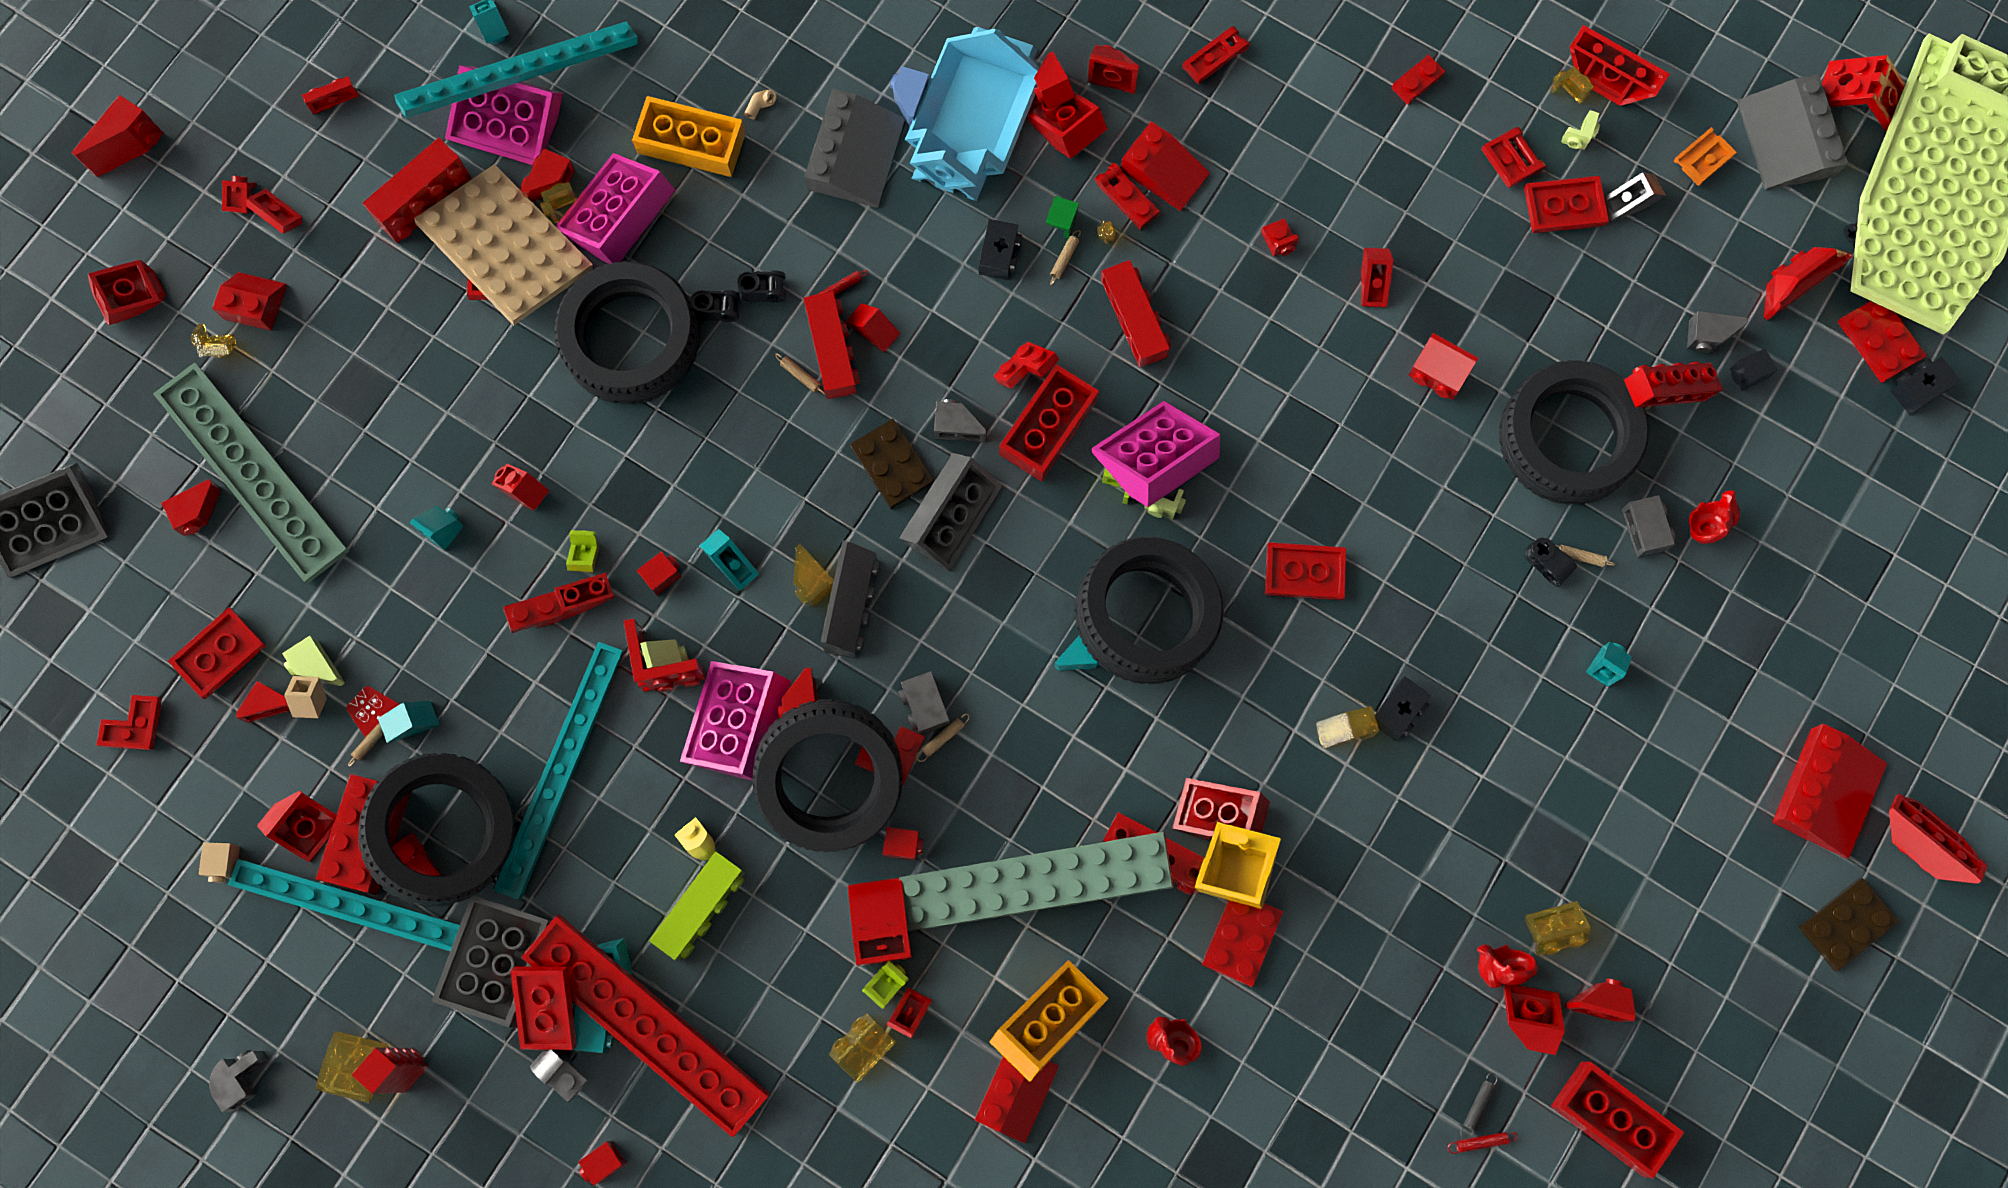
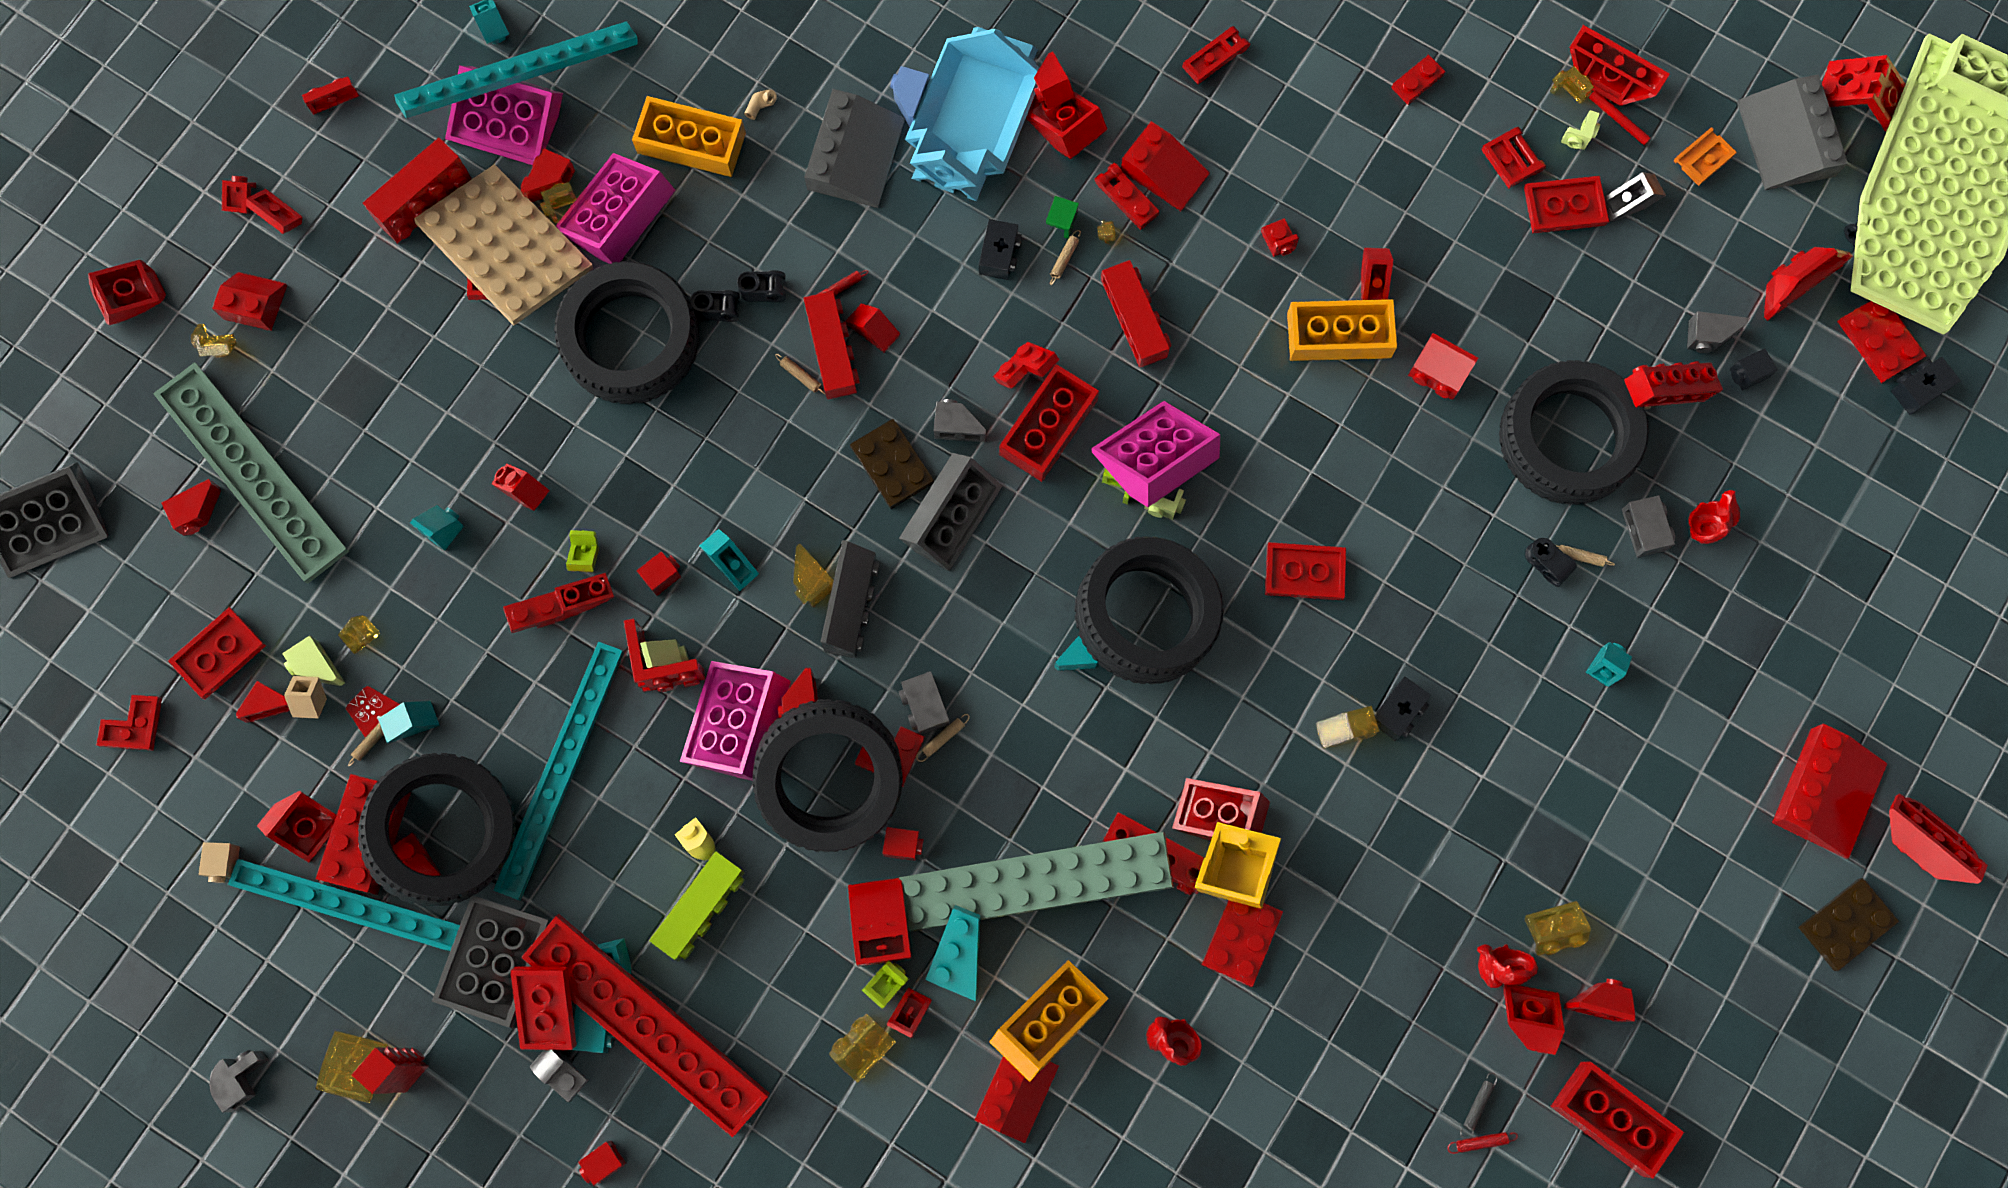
(117, 138): red slope -> none
(358, 633): none -> clear yellow slope
(956, 958): none -> teal wing
(1112, 69): red slope -> none
(1341, 330): none -> light orange brick
(1619, 117): none -> red bar

